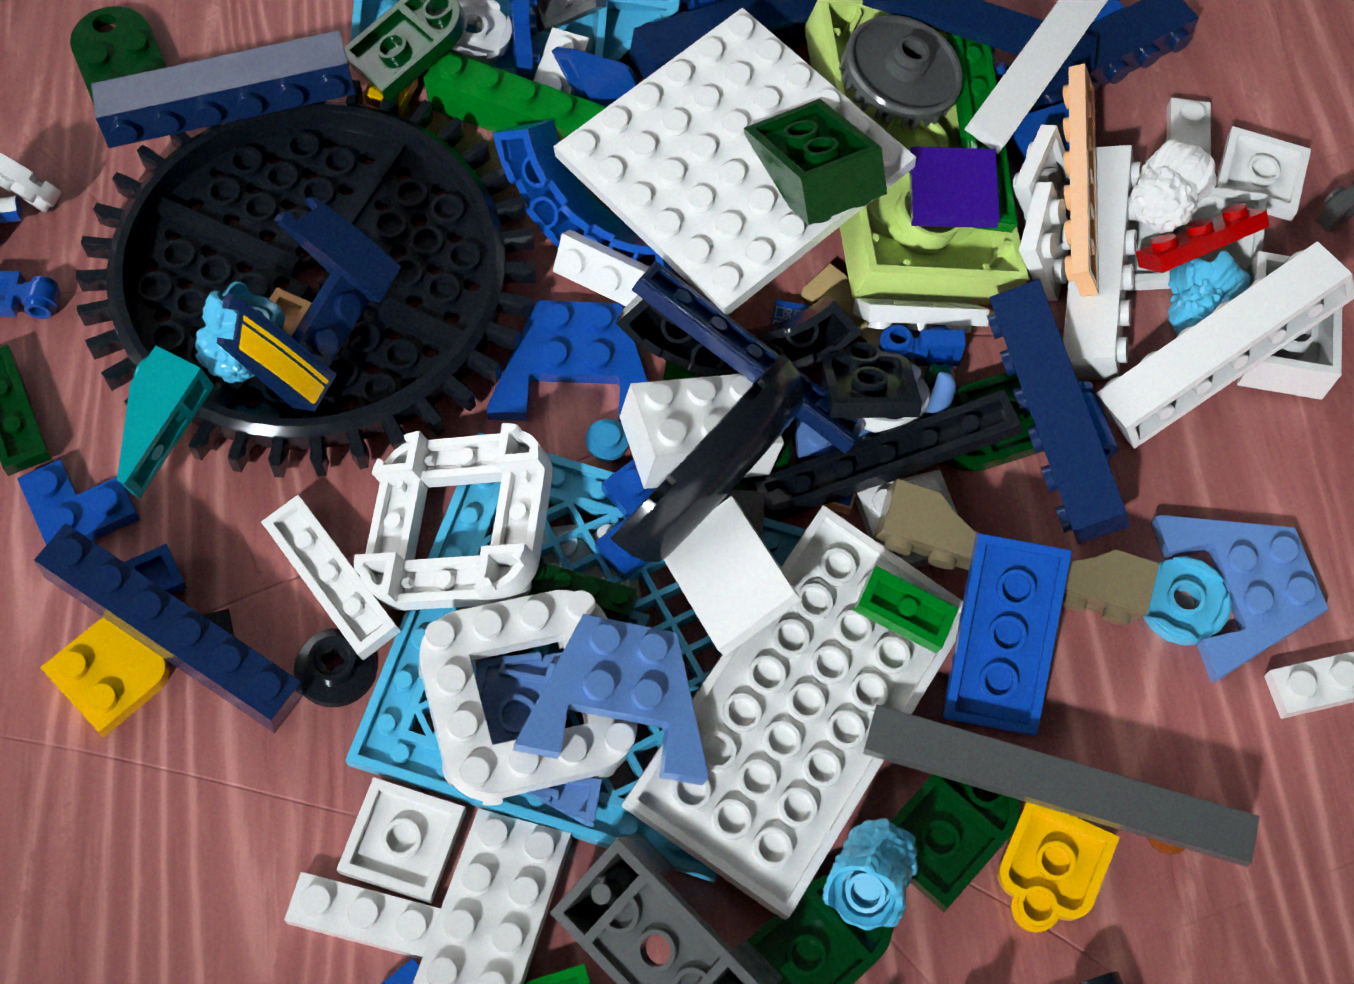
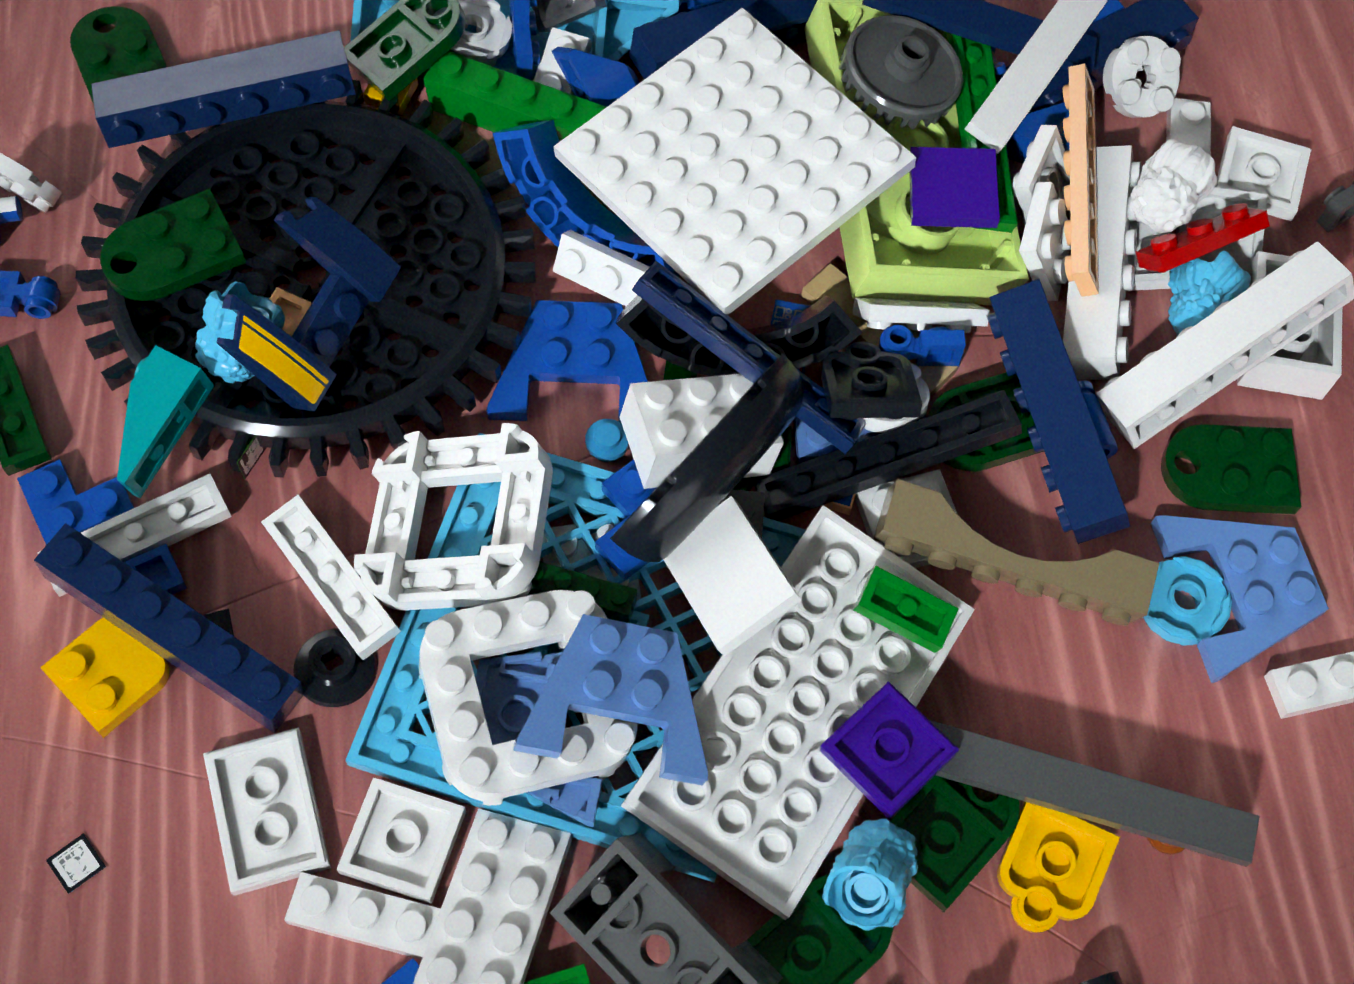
(75, 863): none -> sticker
(160, 521): none -> white plate
(171, 249): none -> dark green plate
(253, 452): none -> sticker
(266, 811): none -> white tile
(819, 161): dark green slope -> none
(889, 750): none -> dark purple tile
(944, 389): medium blue arm -> none
(1006, 634): blue plate -> none
(1162, 76): none -> white plate
(1234, 469): none -> dark green plate

